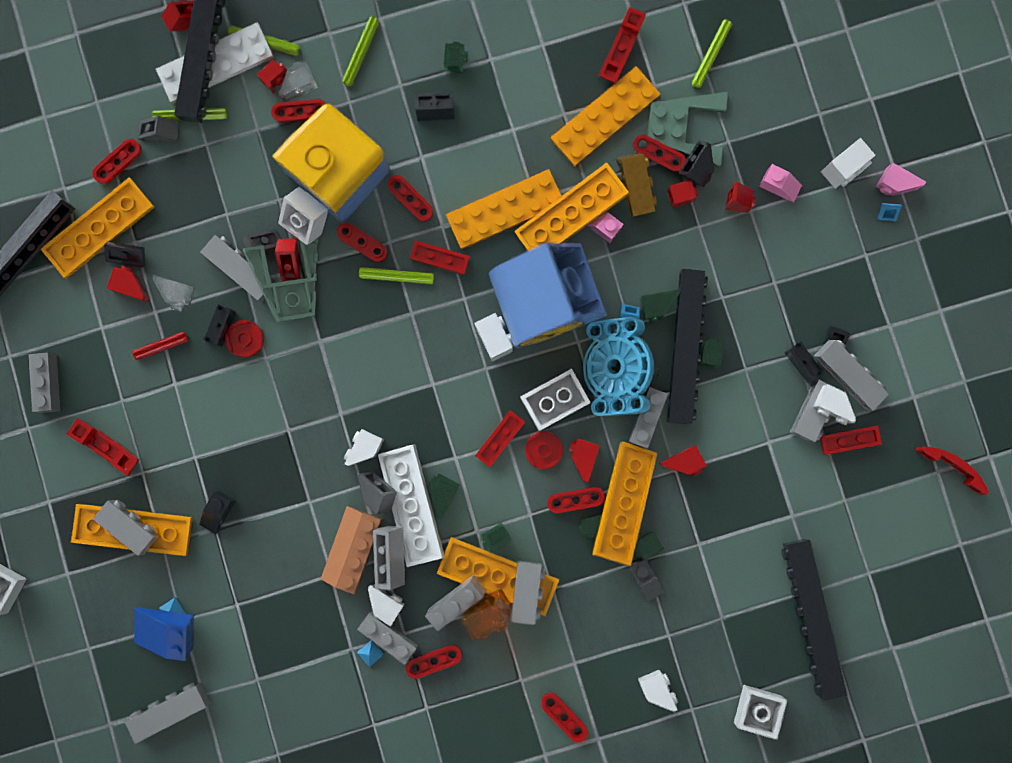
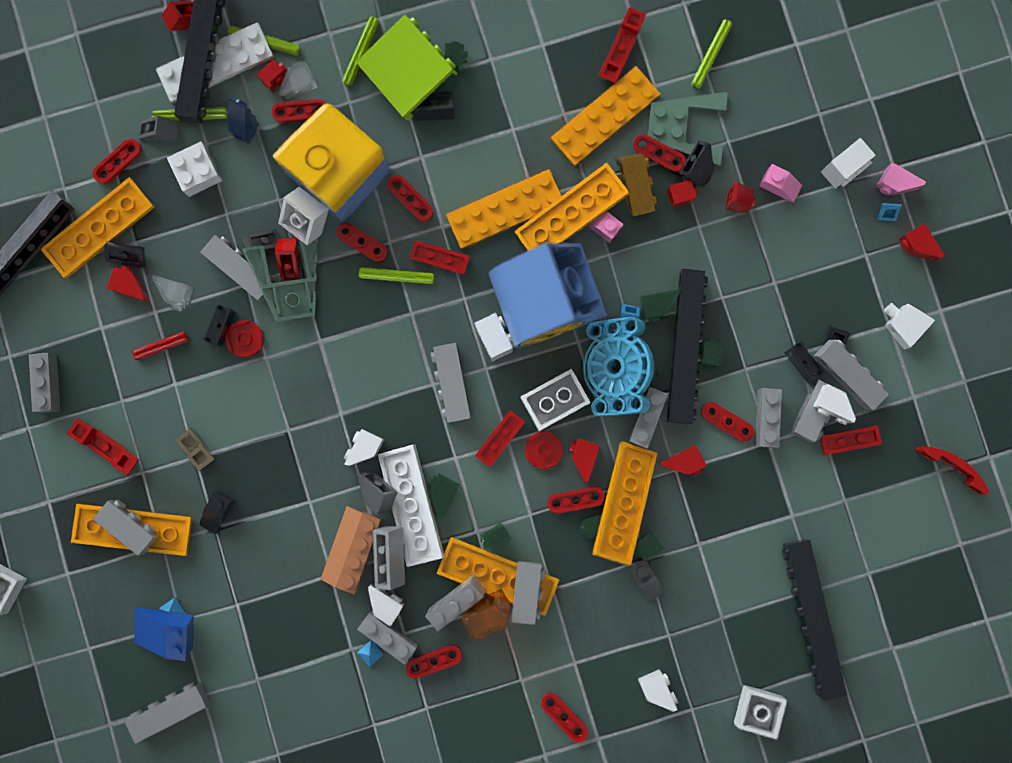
(194, 169): none -> white brick
(195, 449): none -> dark tan slope
(241, 120): none -> dark blue slope
(406, 66): none -> lime panel
(451, 382): none -> light grey brick
(719, 418): none -> red plate
(768, 418): none -> light grey brick
(907, 324): none -> white torso
(921, 244): none -> red slope

